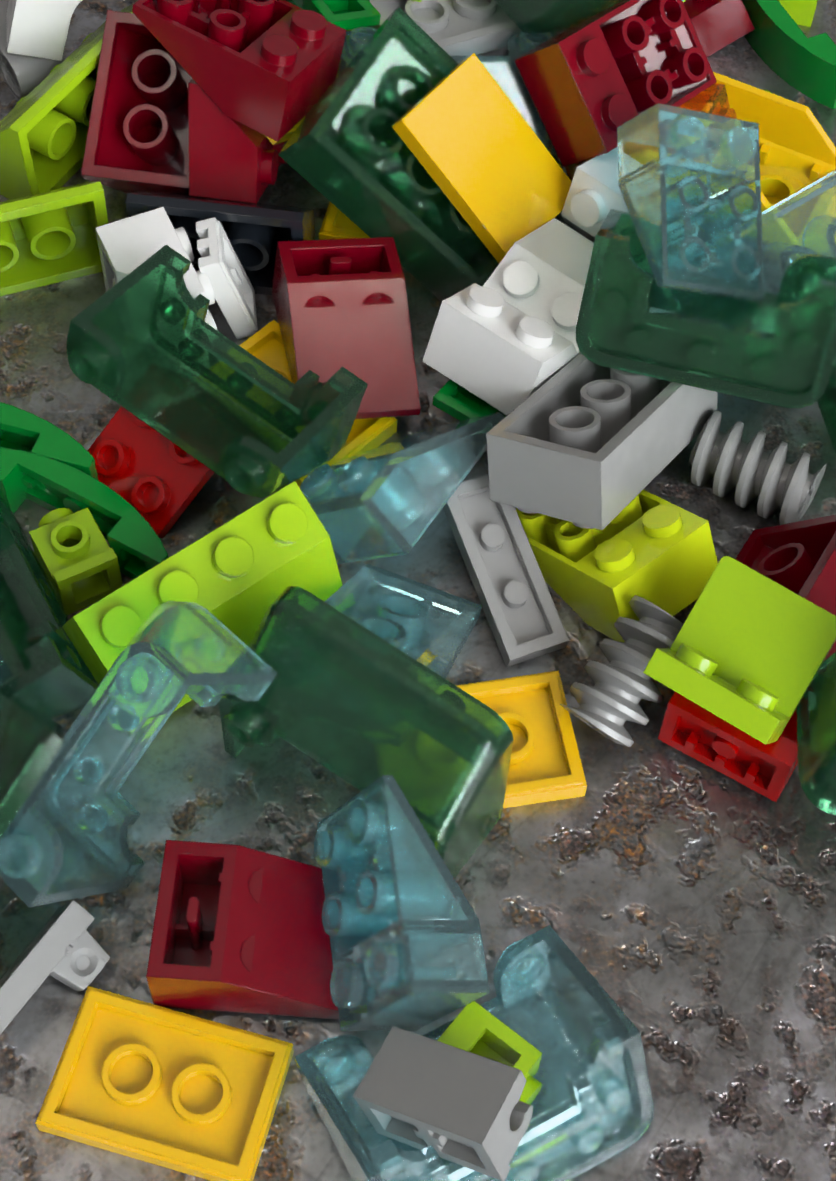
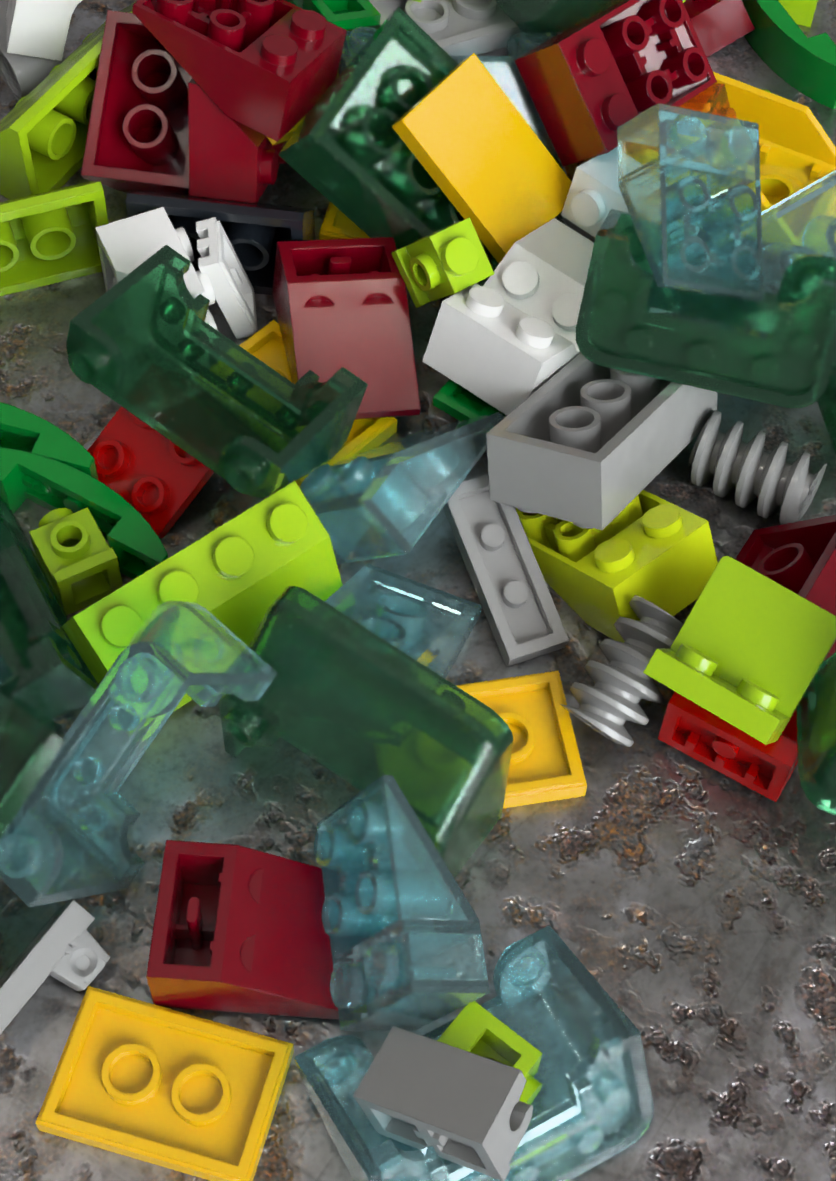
(443, 263): none -> lime brick

